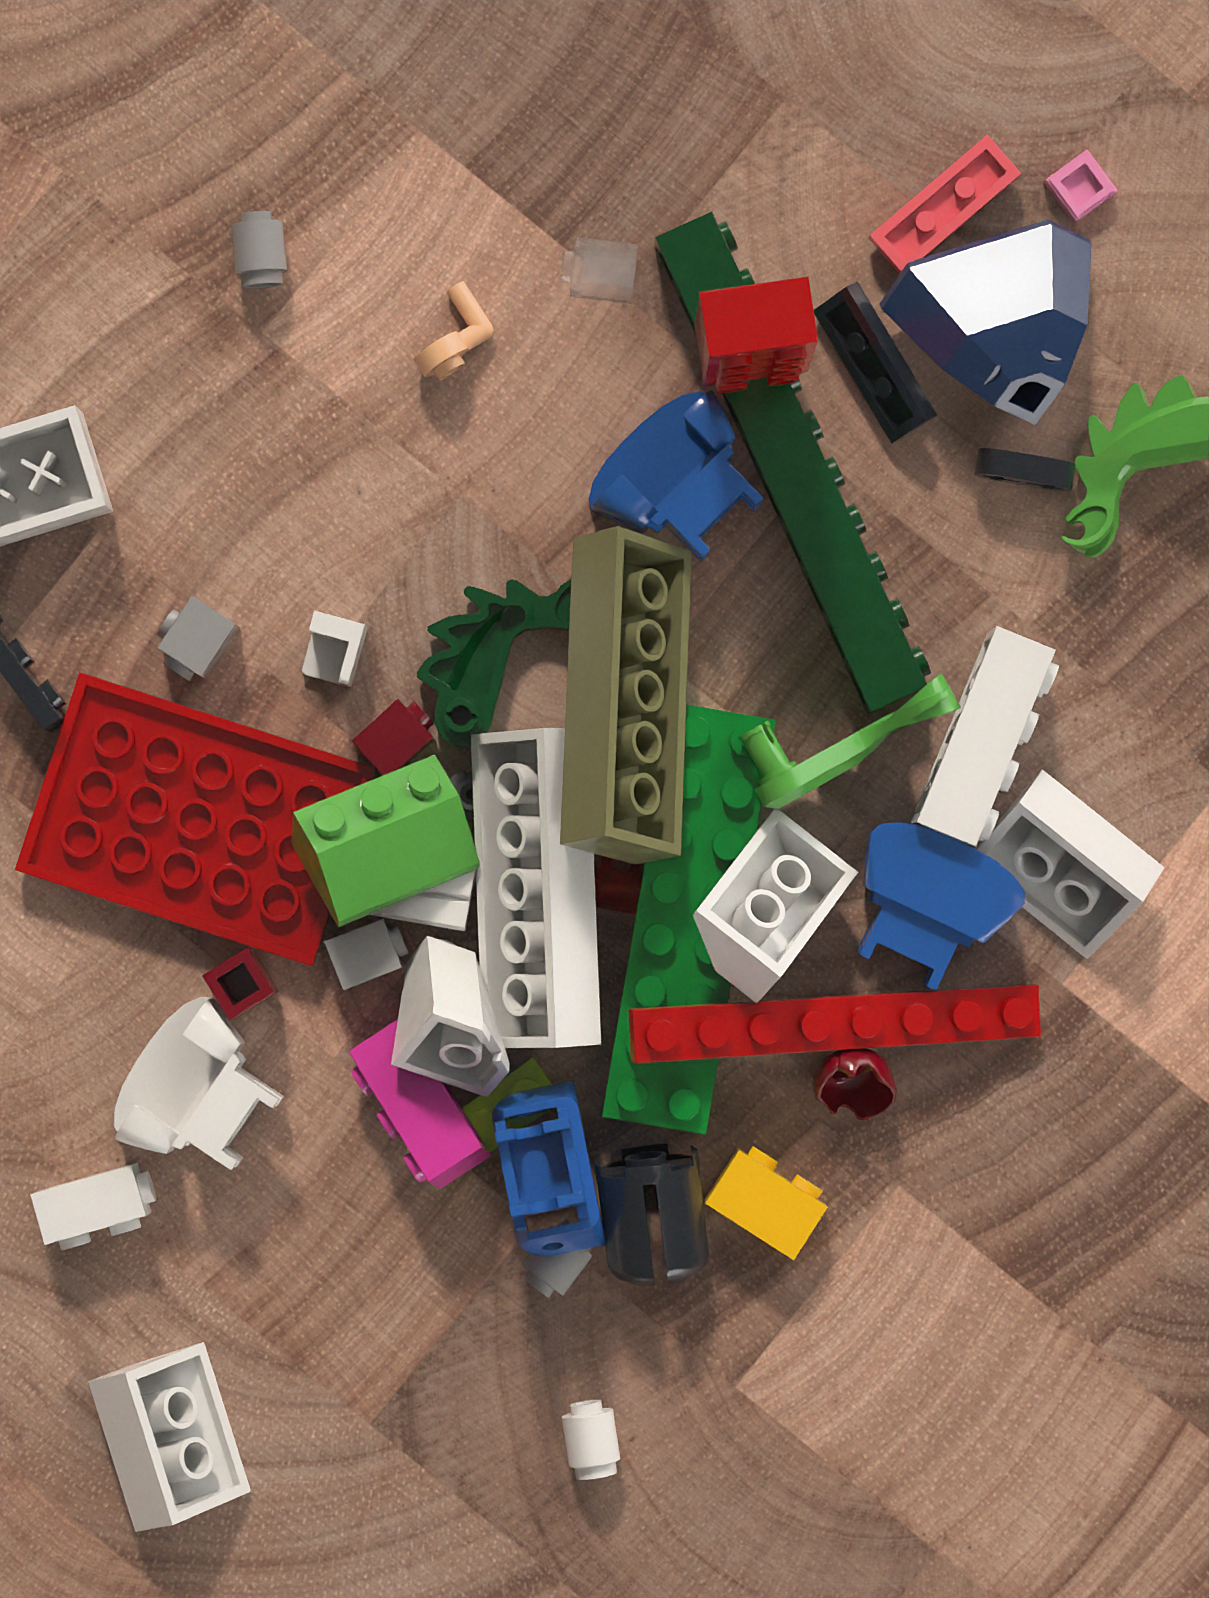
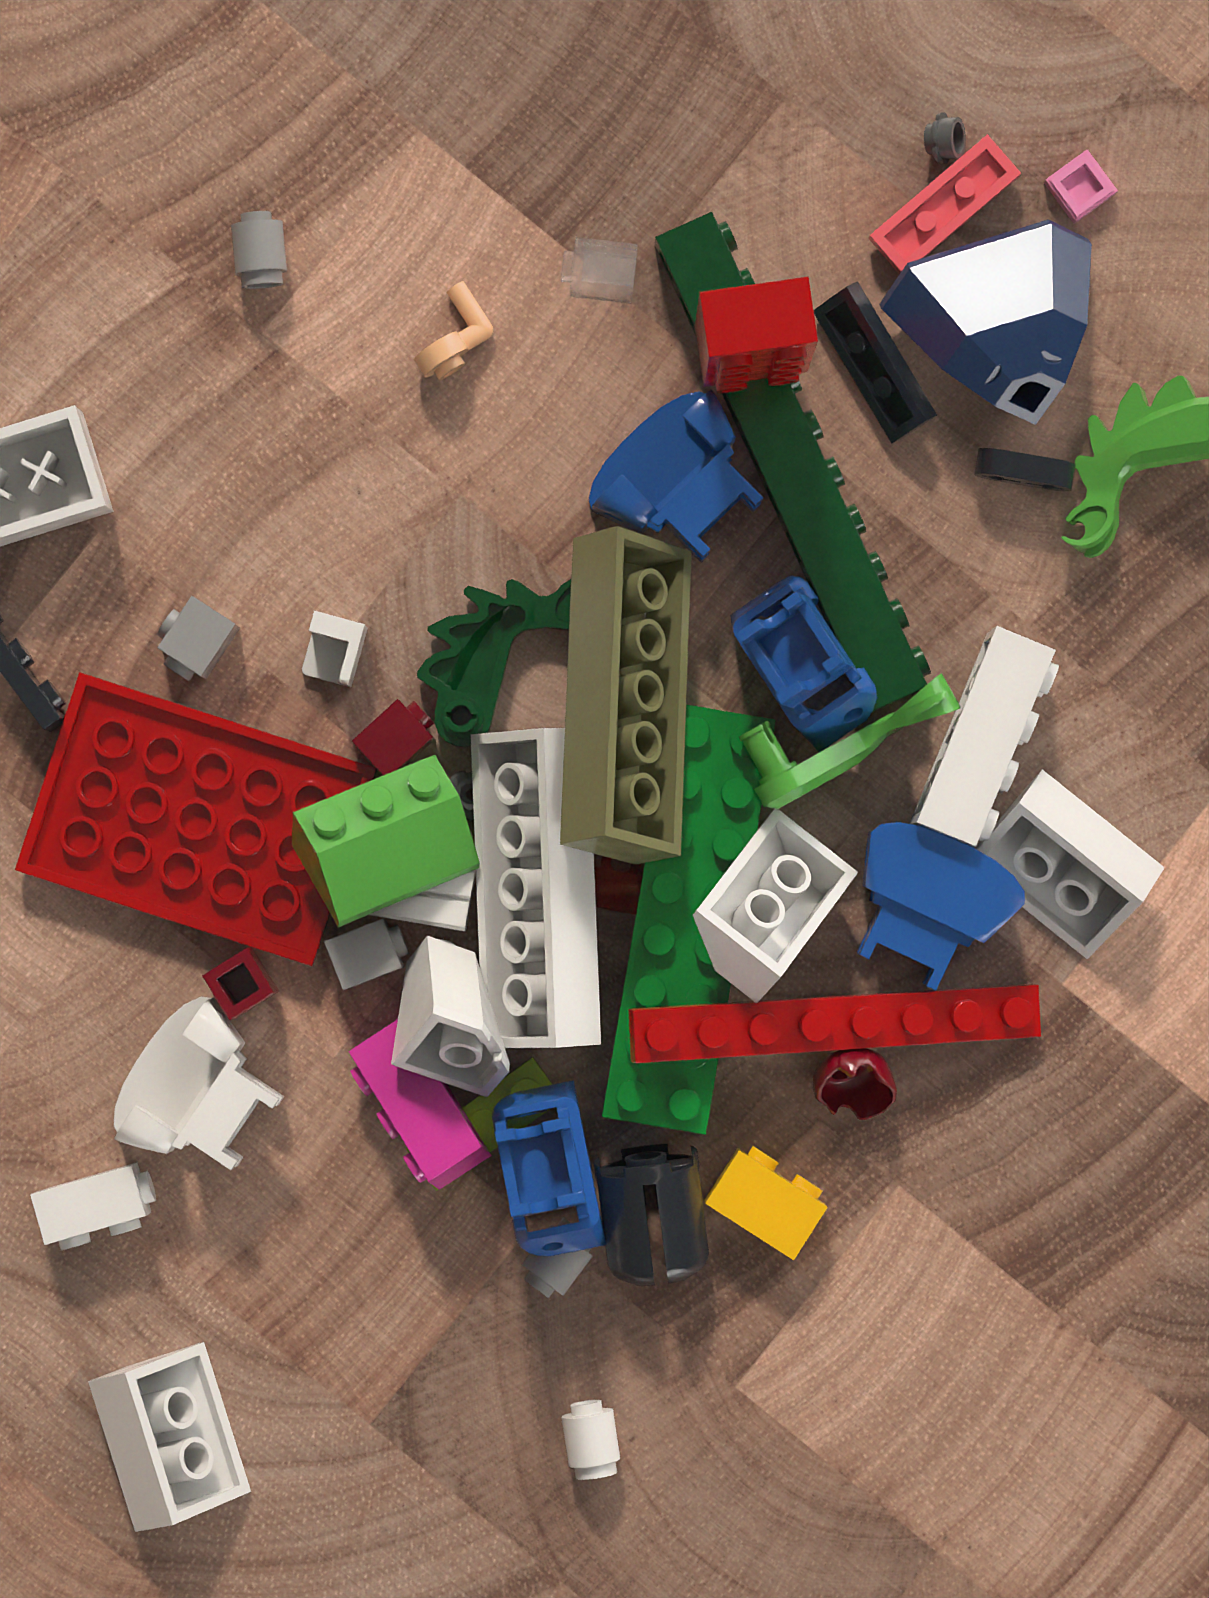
(799, 658): none -> blue piece
(945, 138): none -> dark grey plate

